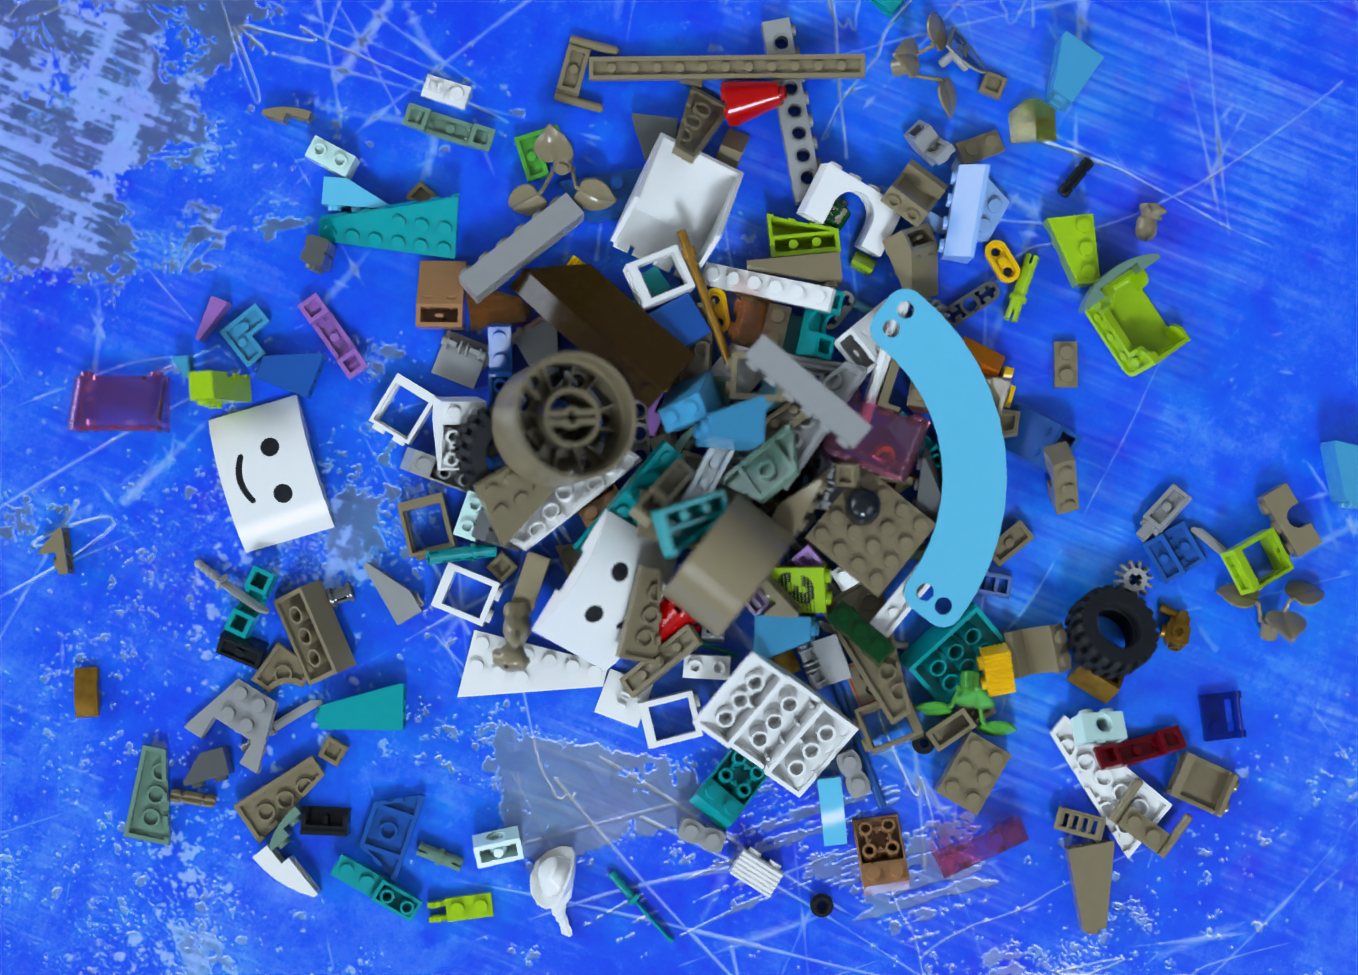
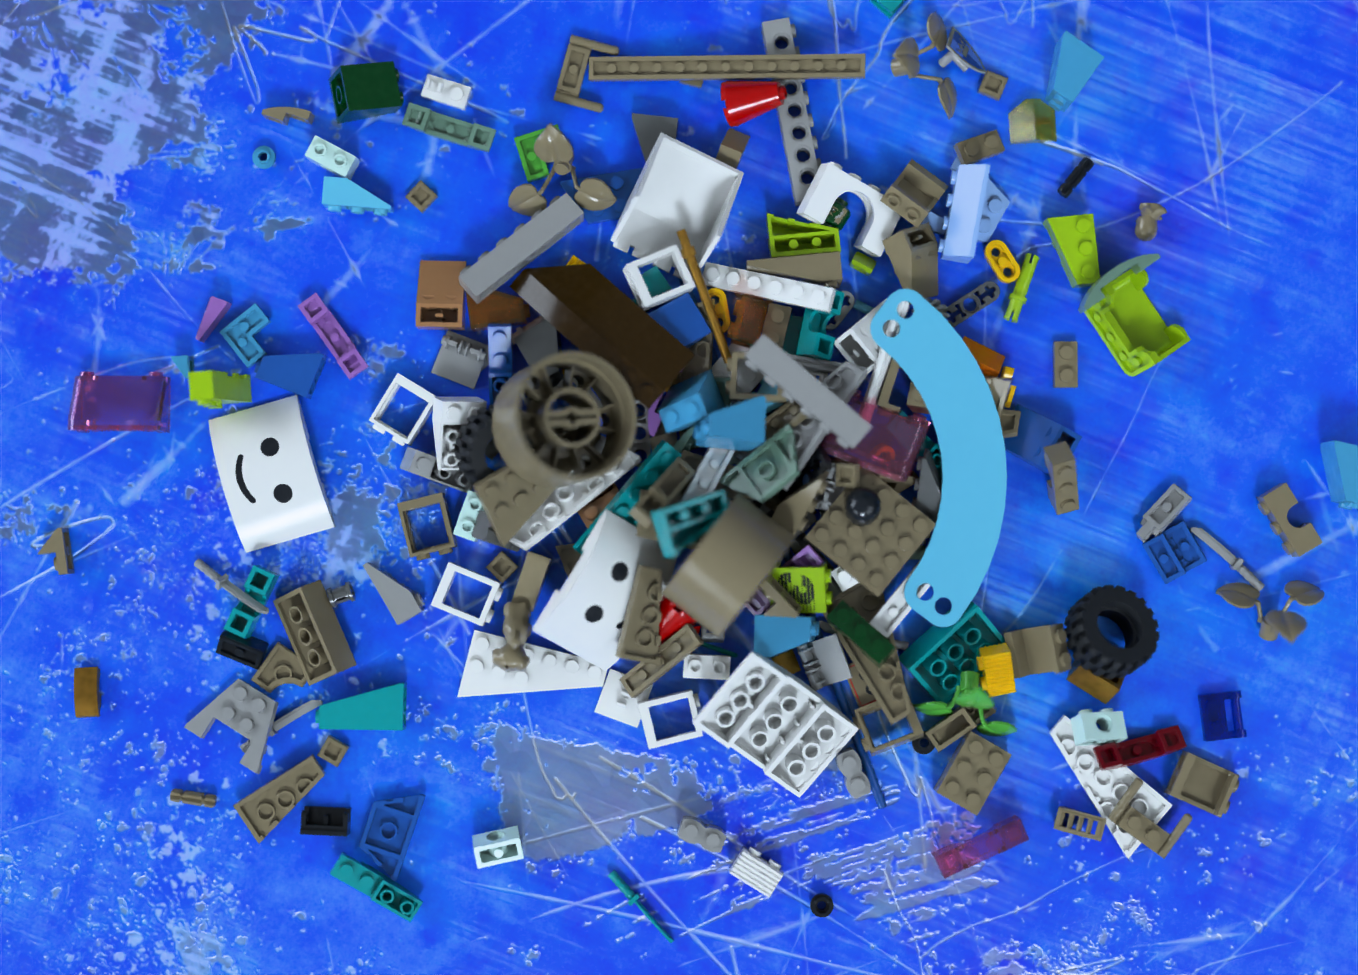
(150, 805): sand green wing -> none
(209, 765): dark grey slope -> none
(269, 162): none -> dark azure plate
(281, 834): sand green slope -> none
(287, 871): white slope -> none
(318, 254): dark grey brick -> none
(365, 91): none -> dark green slope
(409, 227): teal wing -> none
(440, 856): sand green pin -> none
(463, 907): lime hinge -> none
(471, 552): teal pin -> none
(553, 883): white hat -> none
(698, 124): dark tan wing -> none
(728, 789): teal slope -> none
(832, 810): medium azure slope -> none
(881, 855): medium nougat slope -> none
(928, 144): light grey brick -> none
(1005, 589): blue slope -> none
(1011, 542): dark tan plate -> none
(1090, 880): dark tan slope -> none
(1135, 570): light grey gear -> none
(1177, 630): pearl gold piece -> none
(1240, 569): lime window -> none

